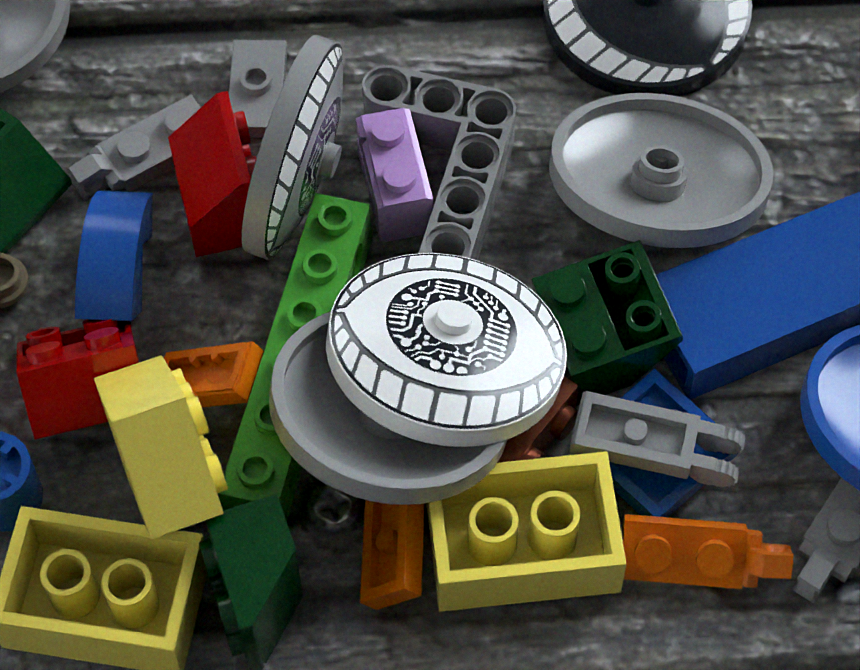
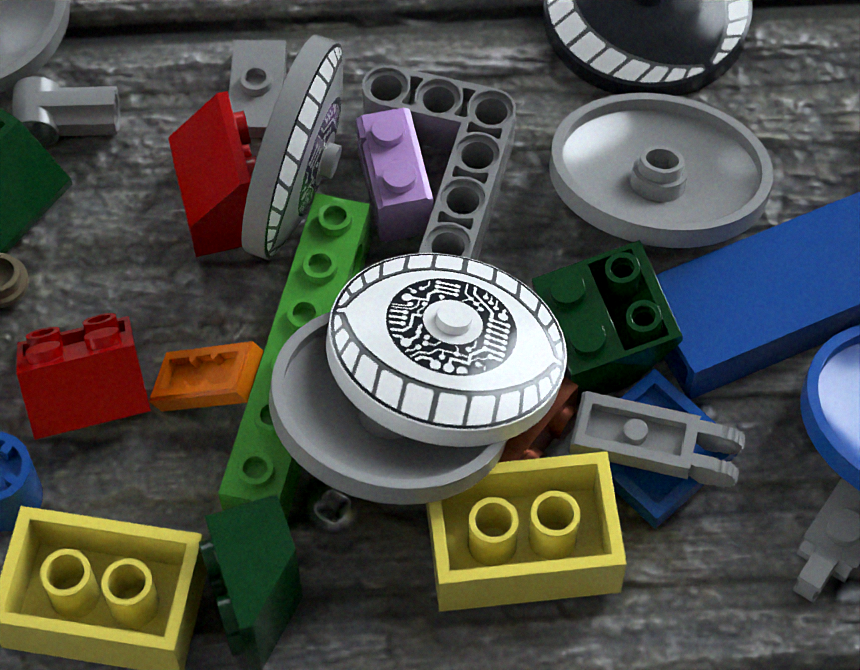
(64, 111): none -> light grey piece
(113, 256): blue brick -> none
(133, 154): light grey hinge -> none
(162, 445): light yellow brick -> none
(391, 553): orange plate -> none
(700, 553): orange hinge -> none

